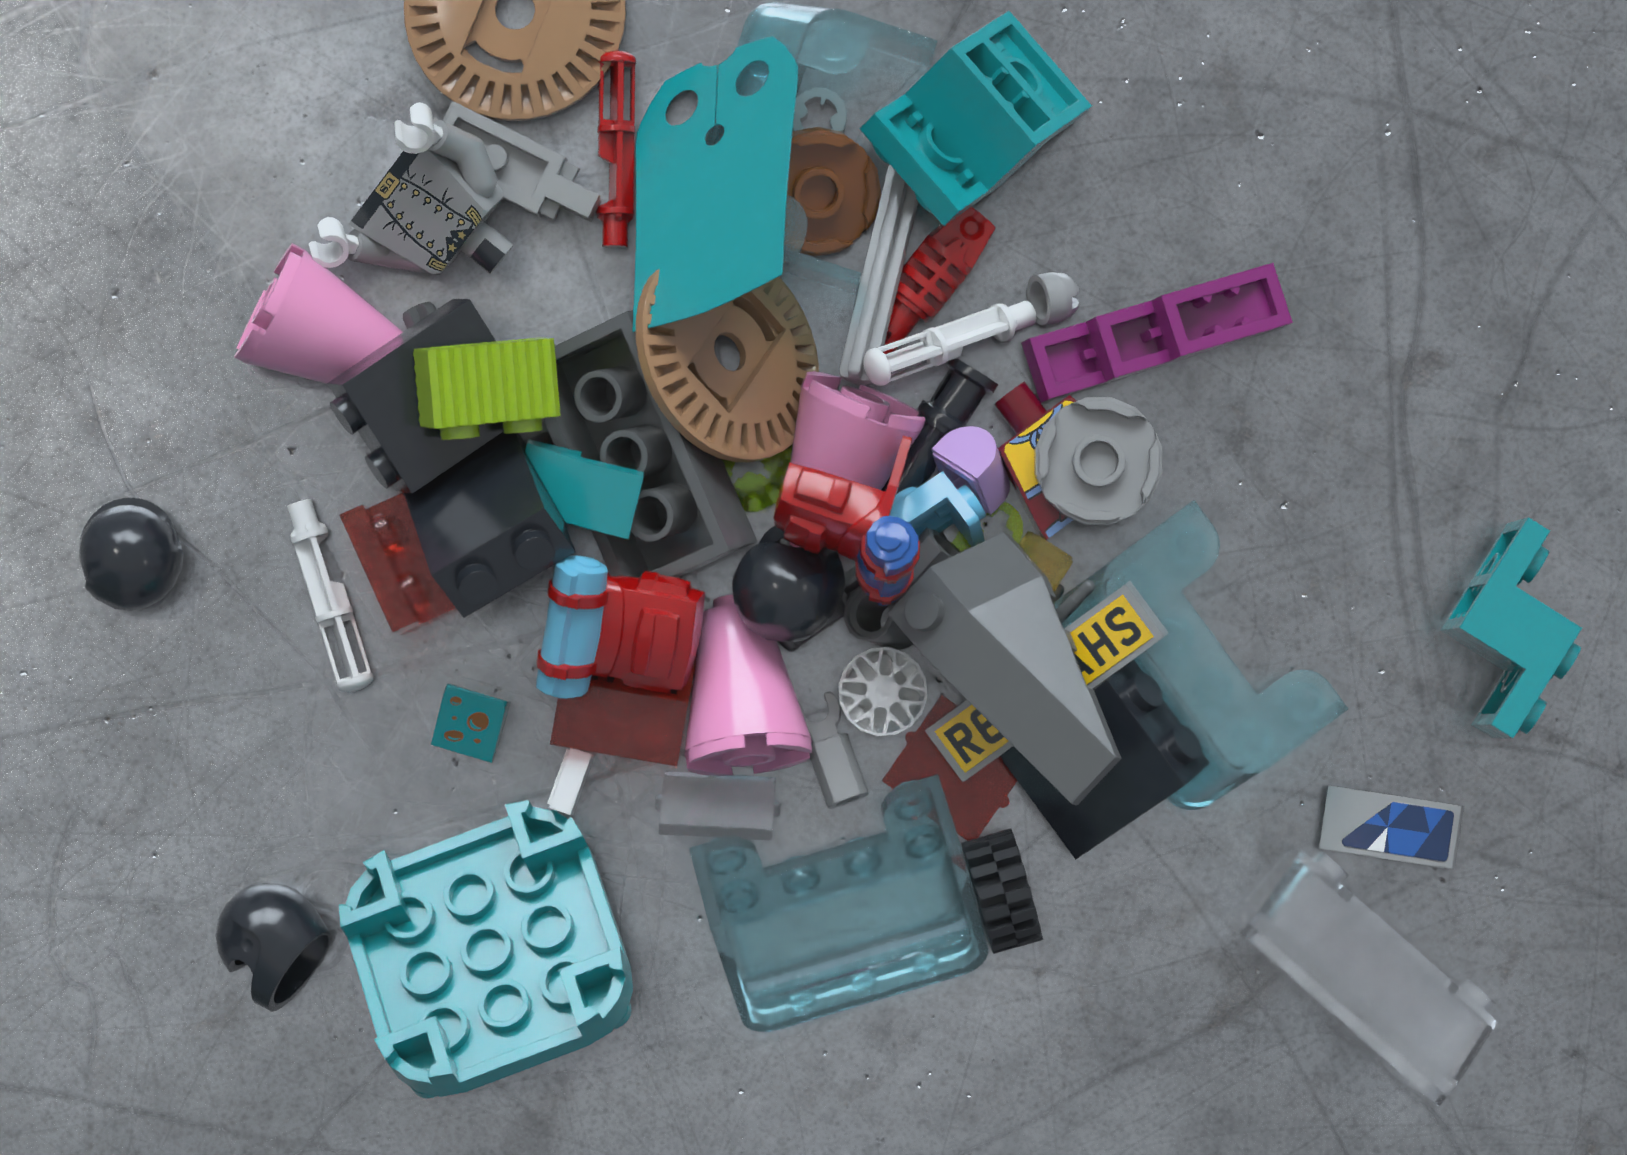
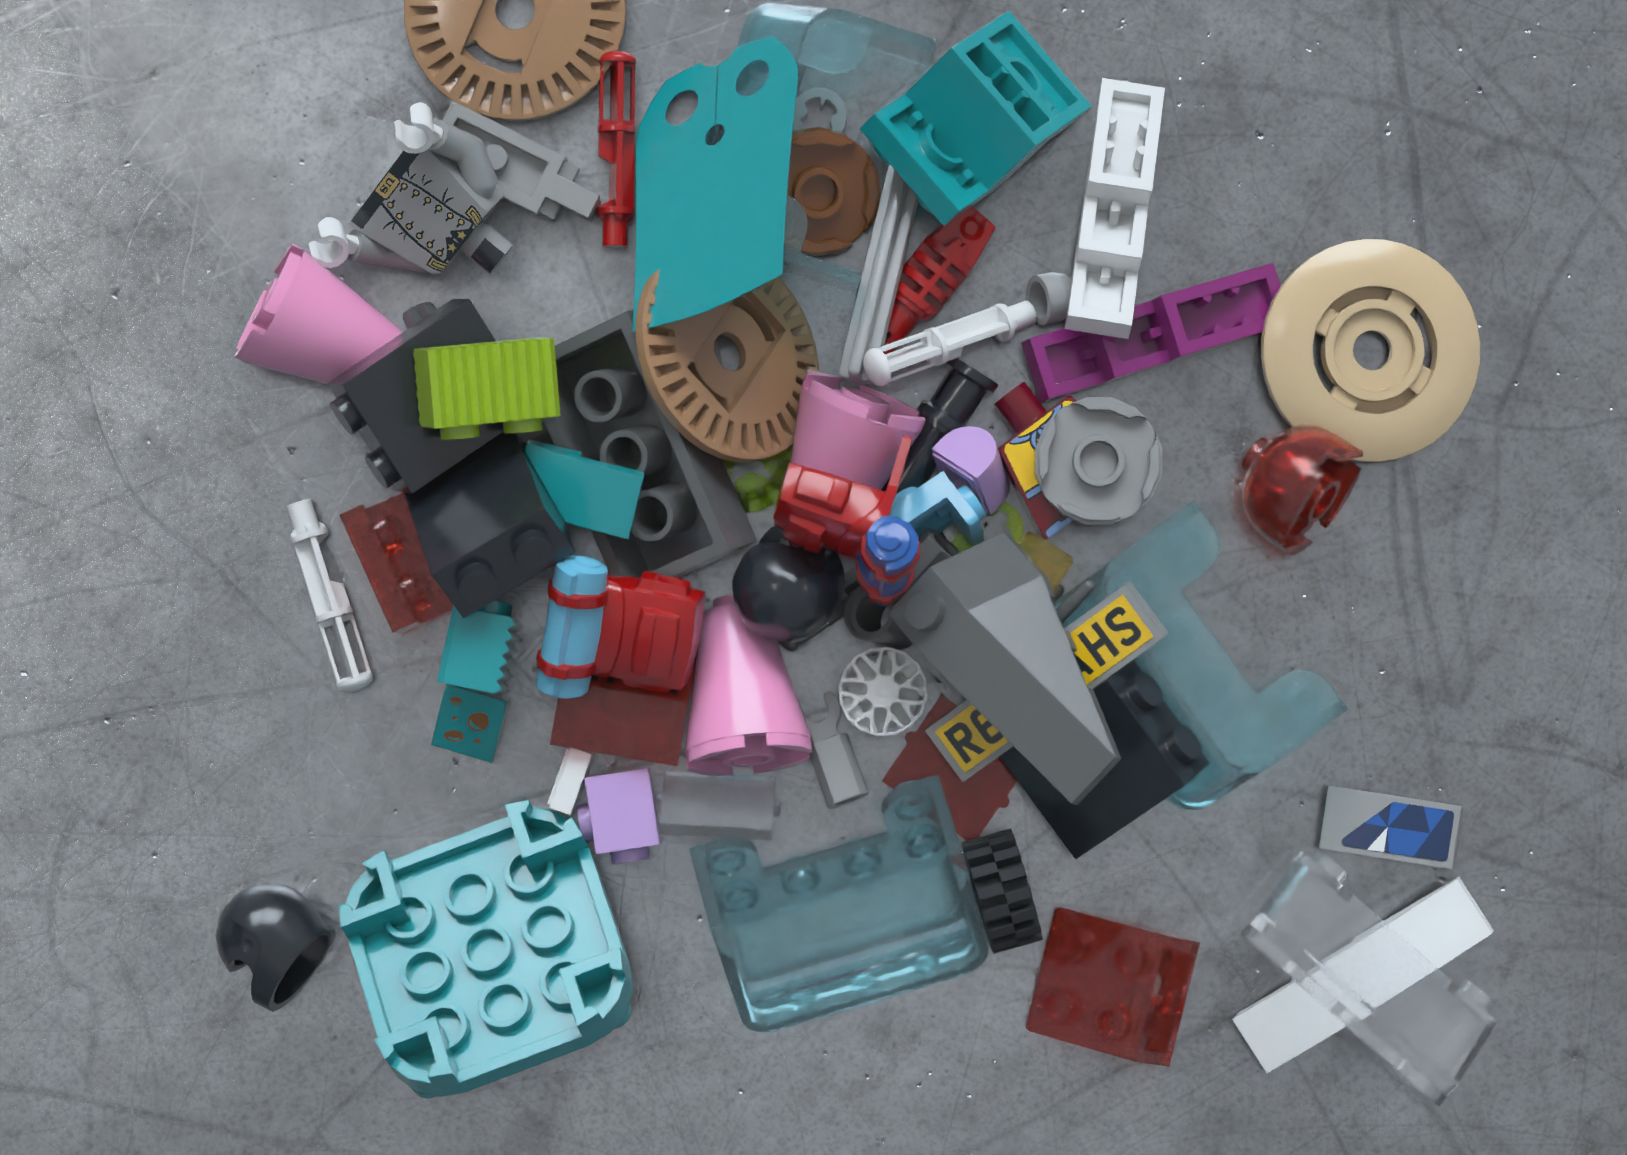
(130, 554): black helmet -> none
(480, 649): none -> teal brick
(620, 815): none -> lavender brick
(1112, 987): none -> clear red bracket
(1115, 208): none -> white slope
(1293, 1021): none -> white slope
(1296, 481): none -> clear red cylinder
(1362, 290): none -> tan piece
(1513, 630): teal bracket -> none

